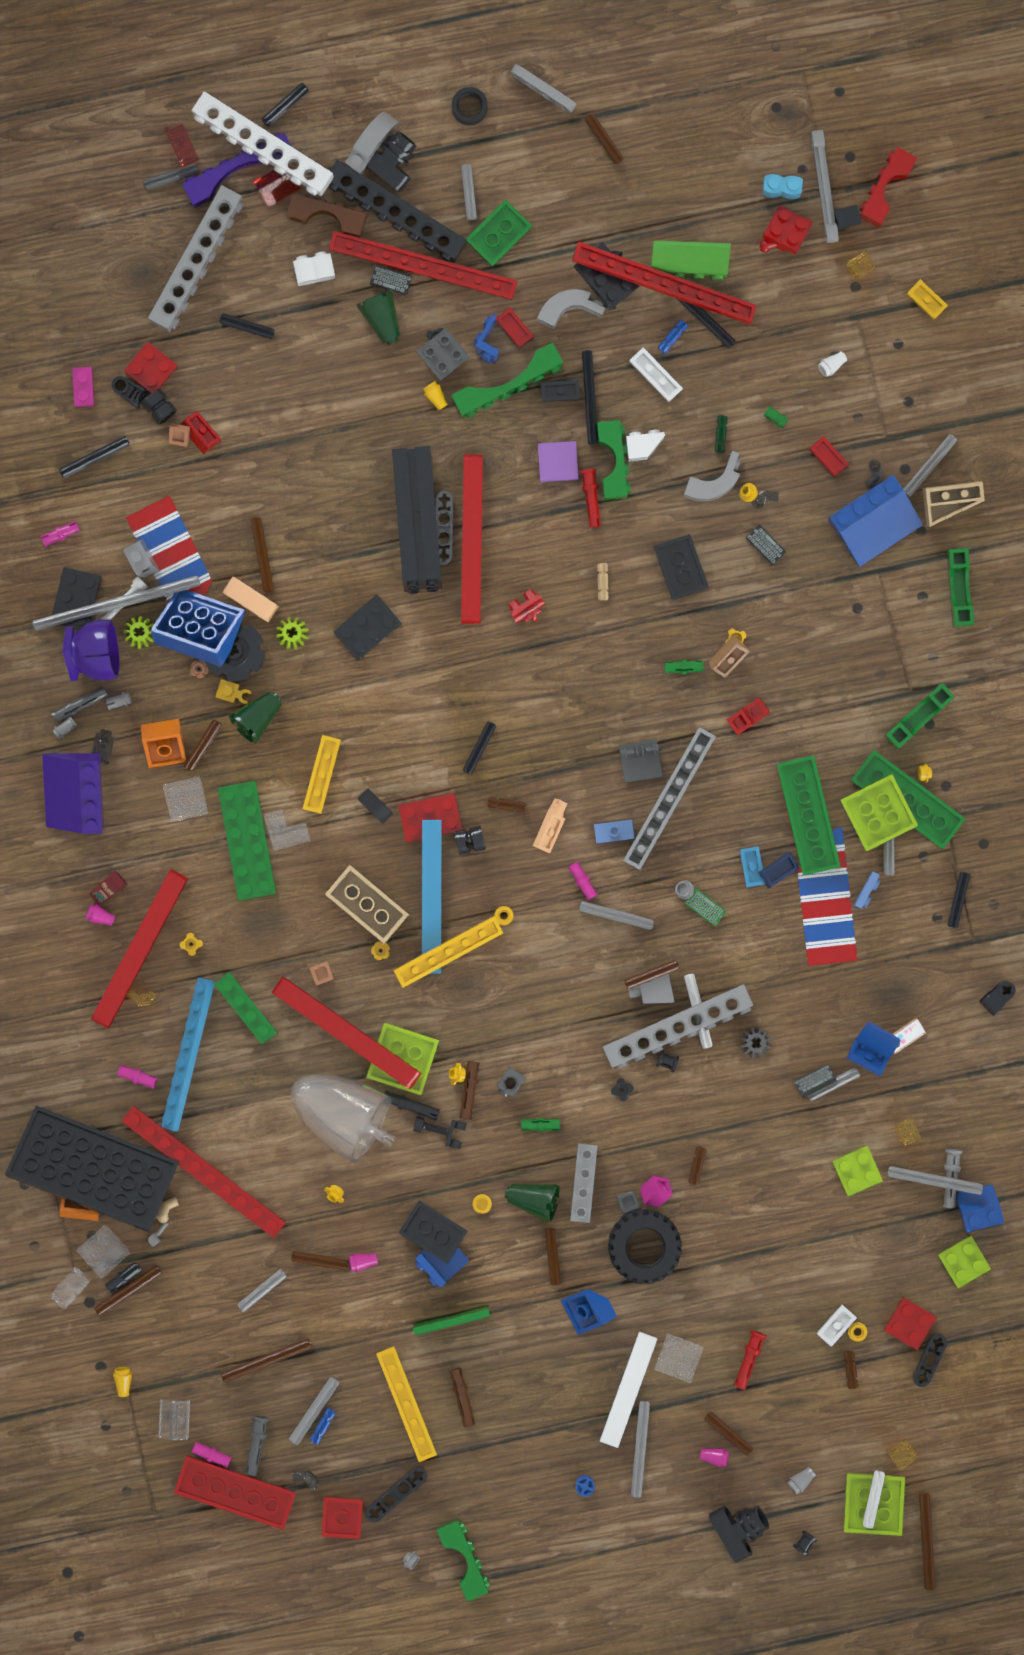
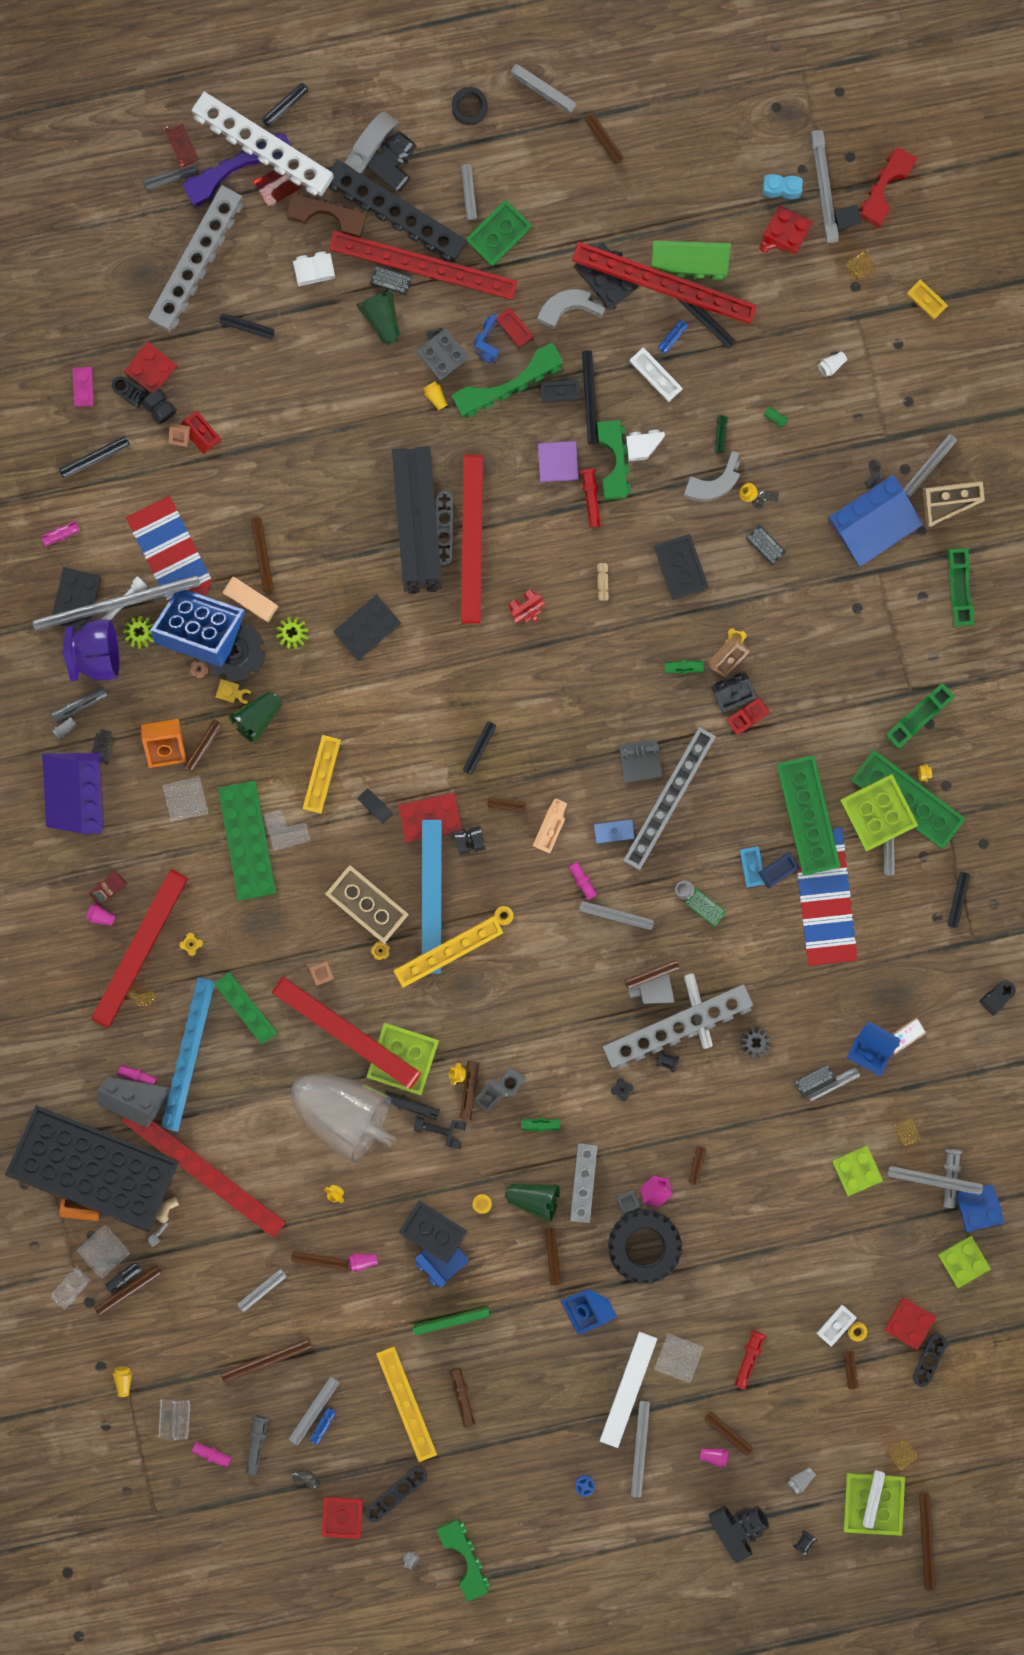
(120, 700): light grey pin -> none
(132, 1099): none -> dark grey wedge
(141, 559): light grey torso -> none
(235, 1492): red plate -> none
(490, 1095): none -> dark grey plate
(733, 691): none -> black bracket
(828, 456): red tile -> none
(863, 898): medium blue plate -> none

